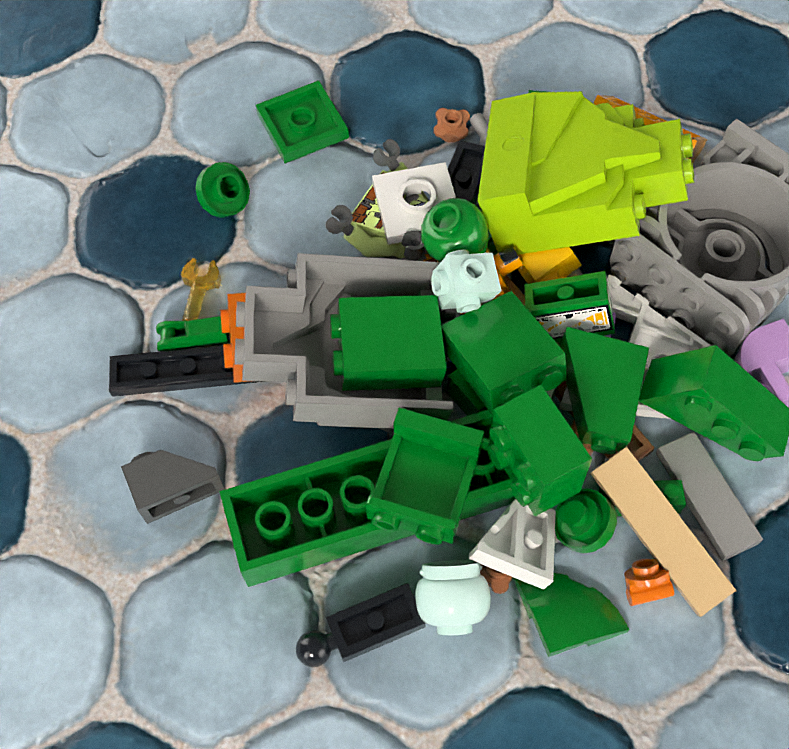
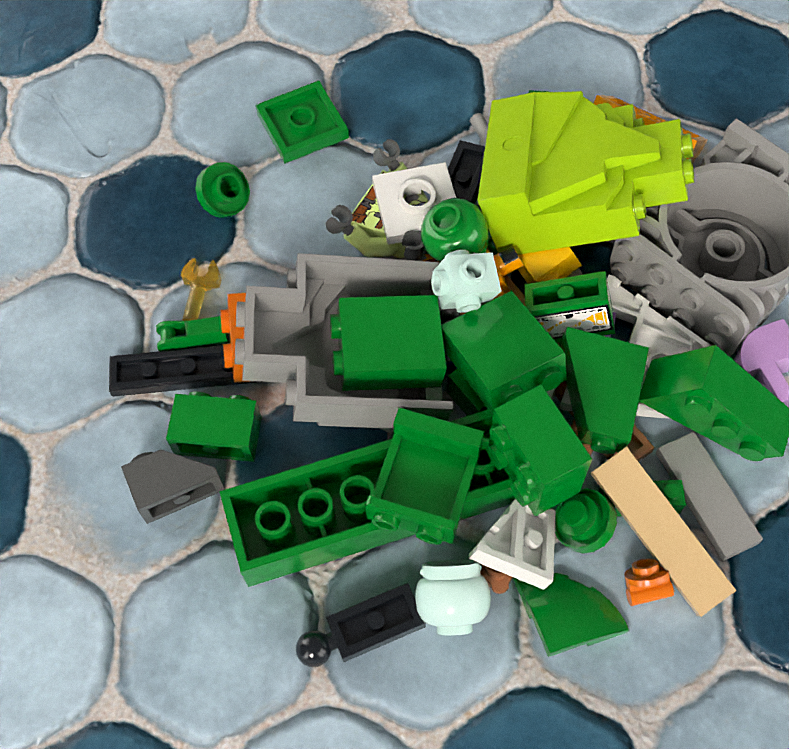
(214, 426): none -> green brick
(451, 124): nougat plate -> none

